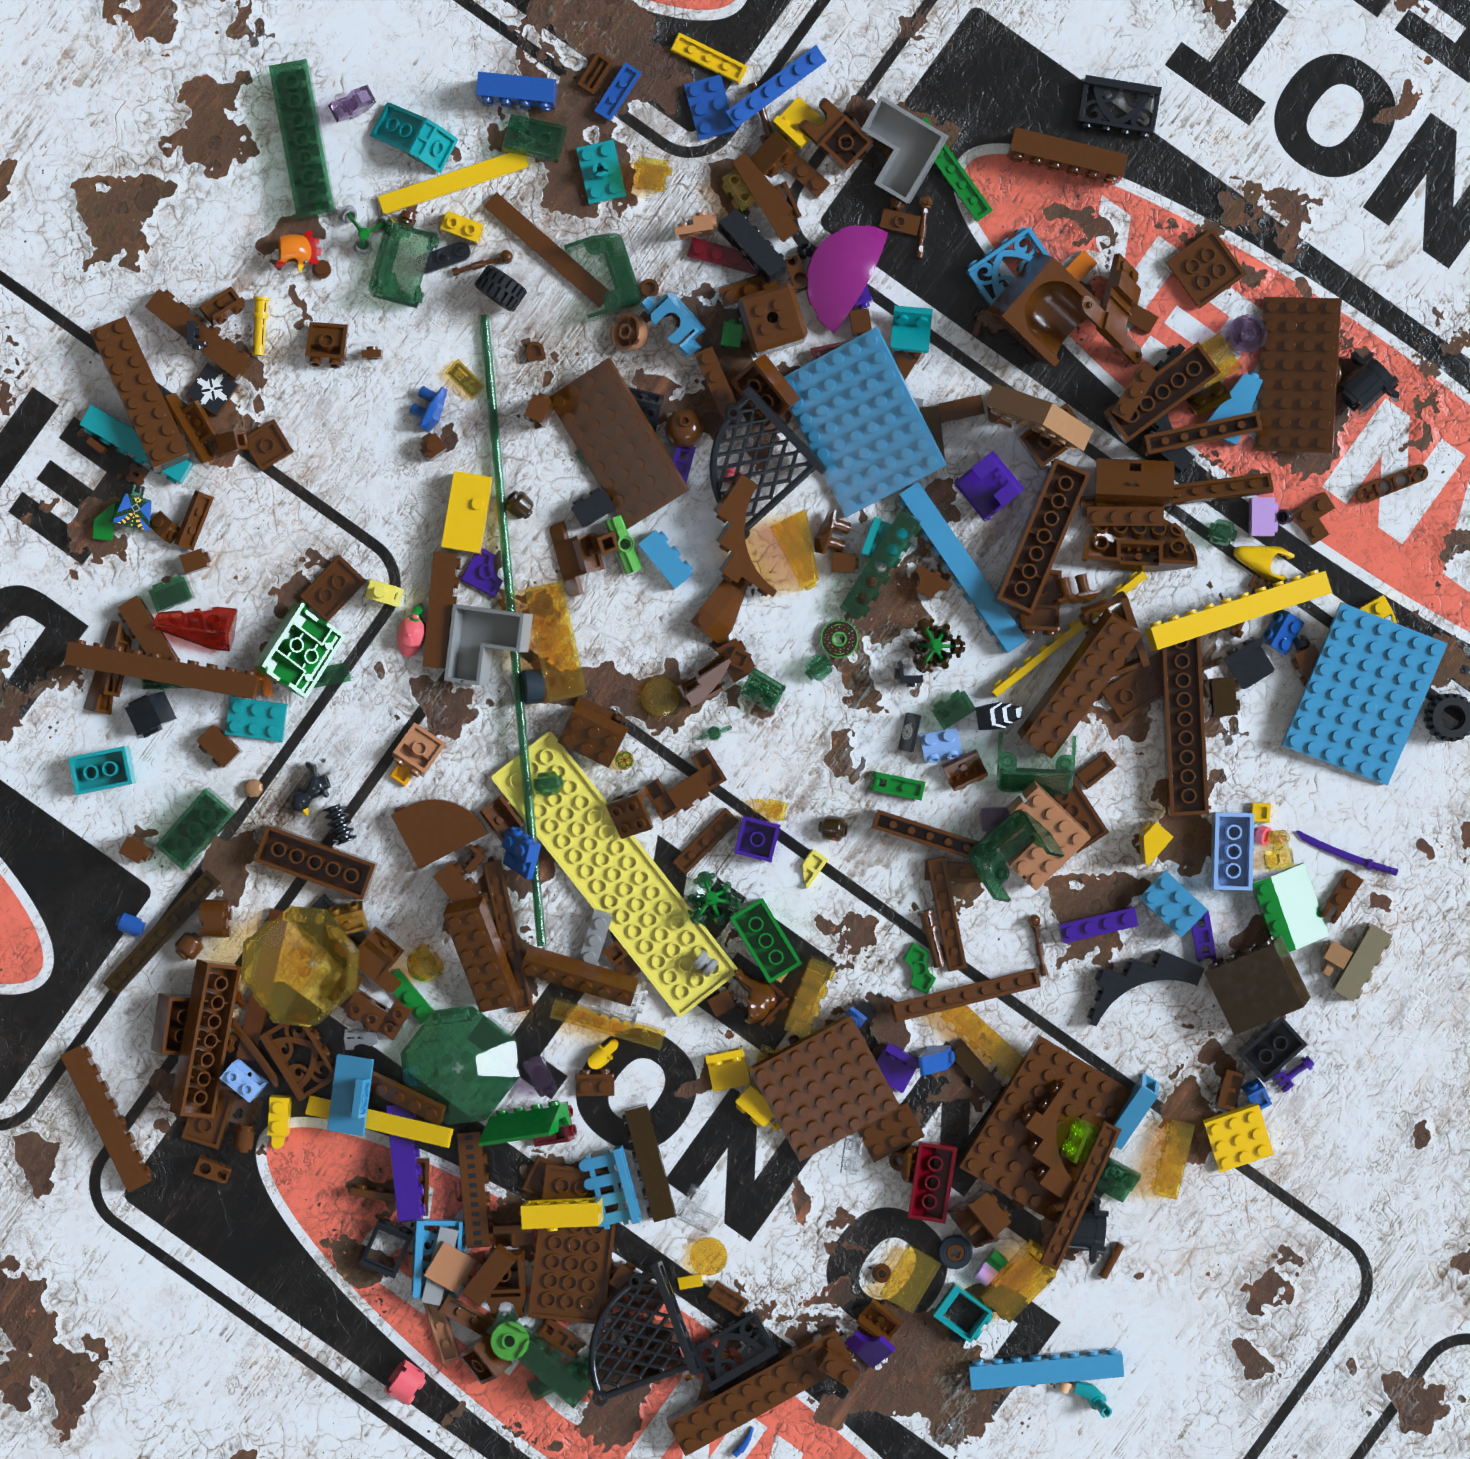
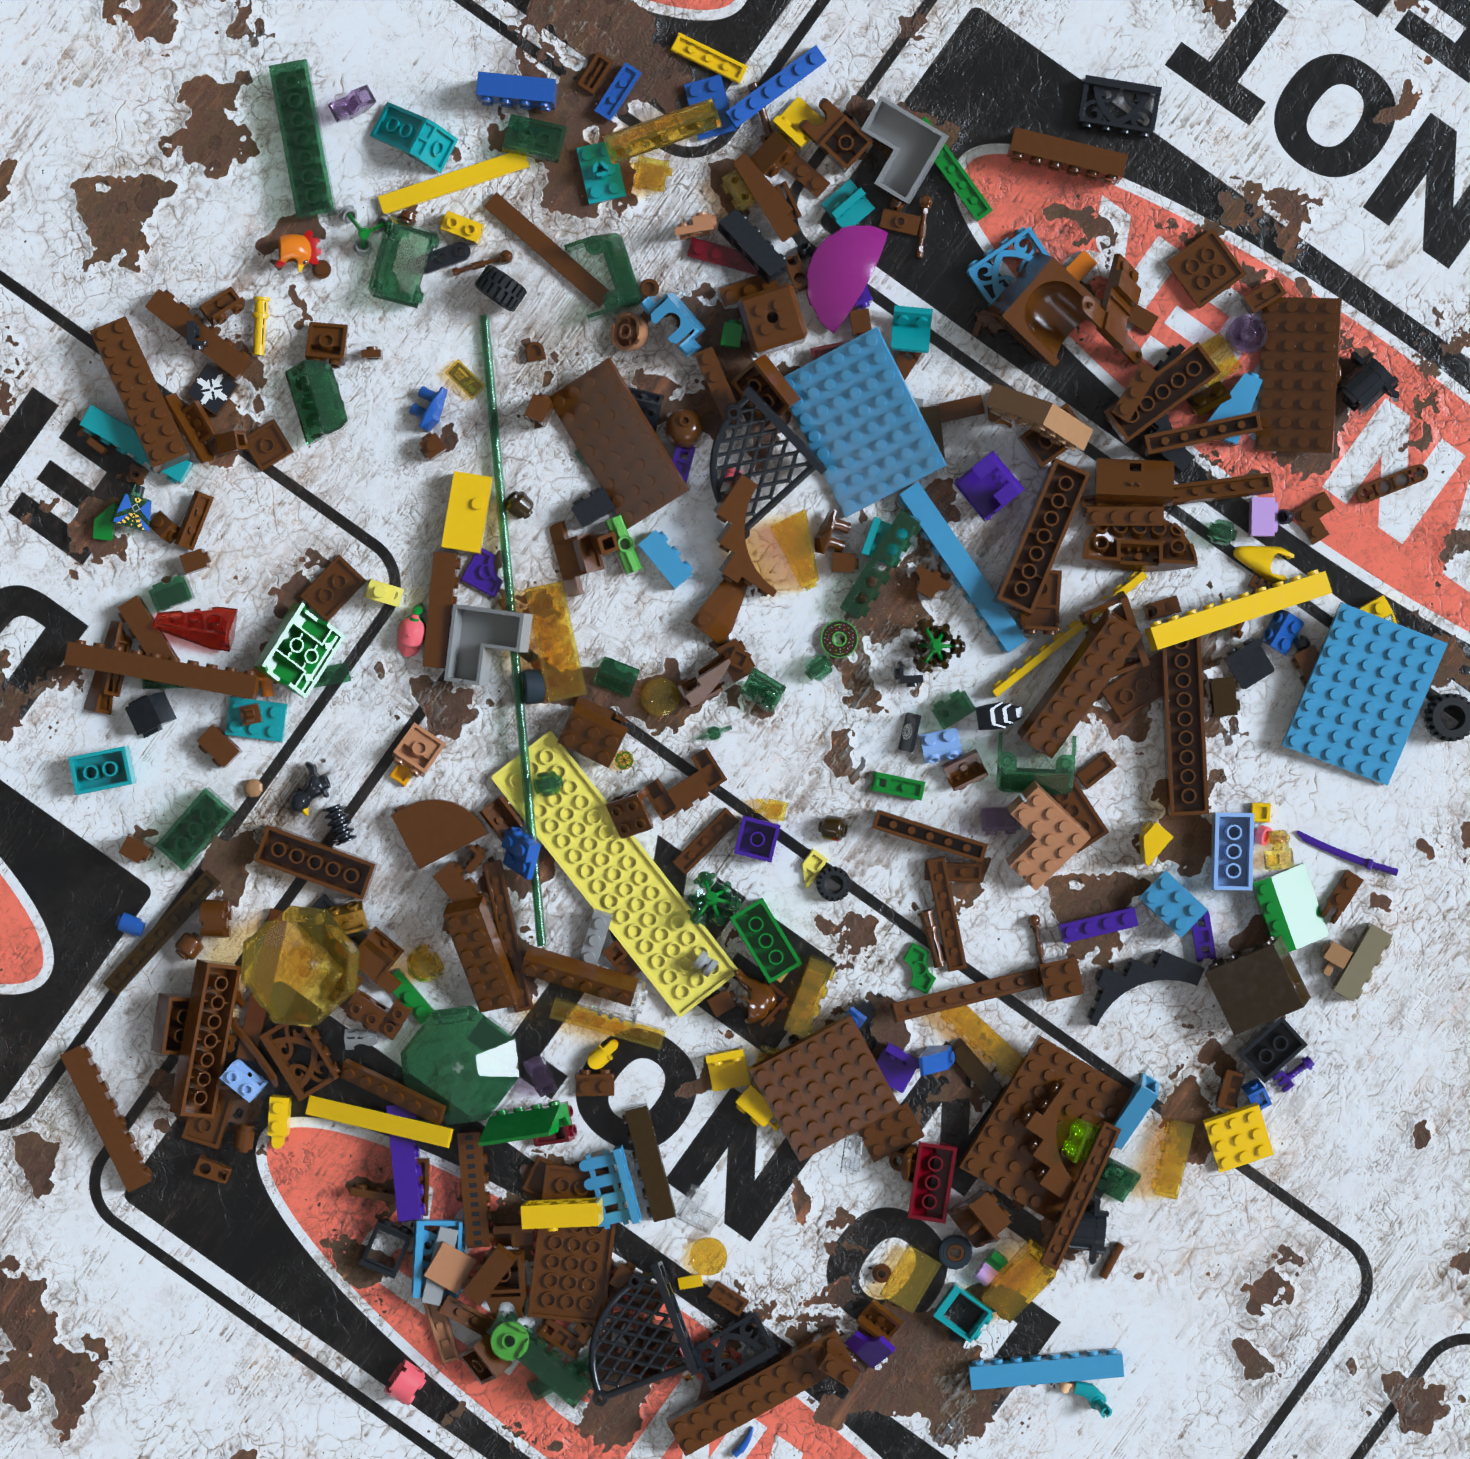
(250, 714): none -> reddish brown tile
(316, 399): none -> clear green windscreen
(350, 1094): dark azure bracket -> none
(585, 1331): none -> reddish brown tile
(616, 676): none -> clear green panel
(662, 131): none -> clear yellow brick
(833, 895): none -> black tyre
(848, 205): none -> teal bracket
(1004, 842): clear green windscreen -> none
(1060, 977): none -> reddish brown brick
(1084, 596): reddish brown connector -> none
(1162, 608): none -> reddish brown leg
(1263, 296): none -> reddish brown panel

